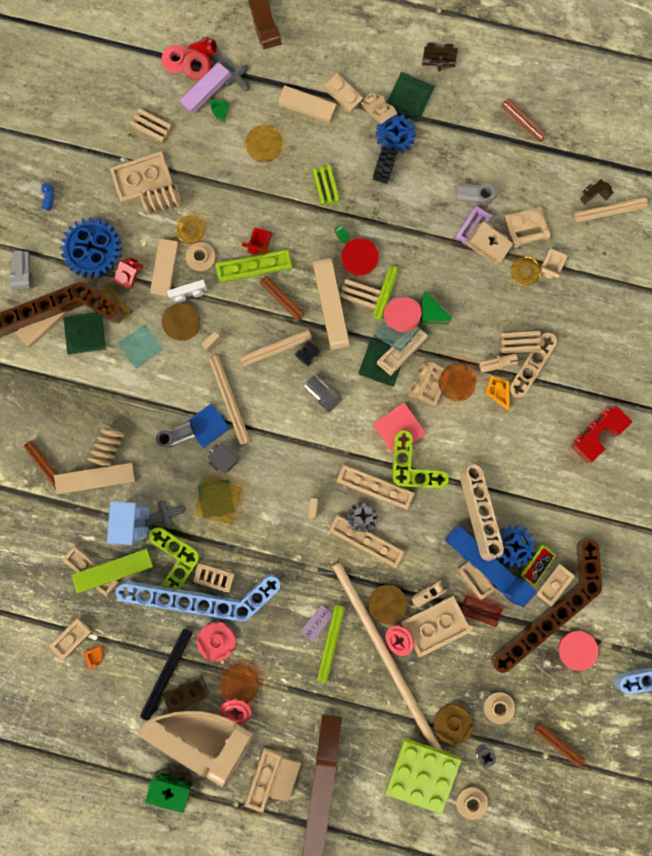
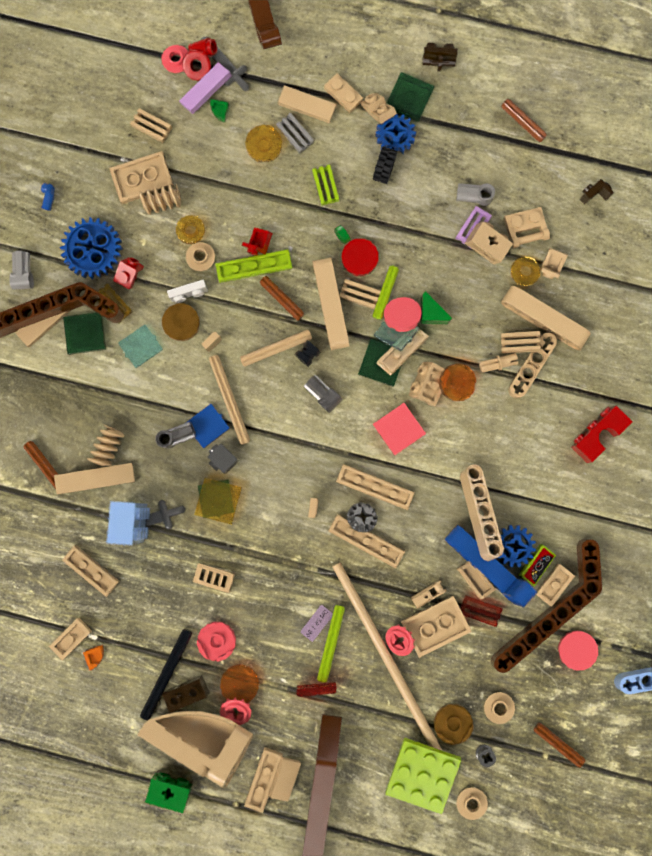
(111, 571): lime tile -> none
(164, 267): tan tile -> none
(182, 561): lime beam -> none
(195, 598): light blue beam -> none
(285, 121): none -> light grey tile
(316, 689): none -> clear red tile
(387, 604): pearl gold tile -> none
(411, 473): lime beam -> none
(499, 391): light orange piece -> none
(545, 318): none -> tan beam
(611, 209): tan axle -> none

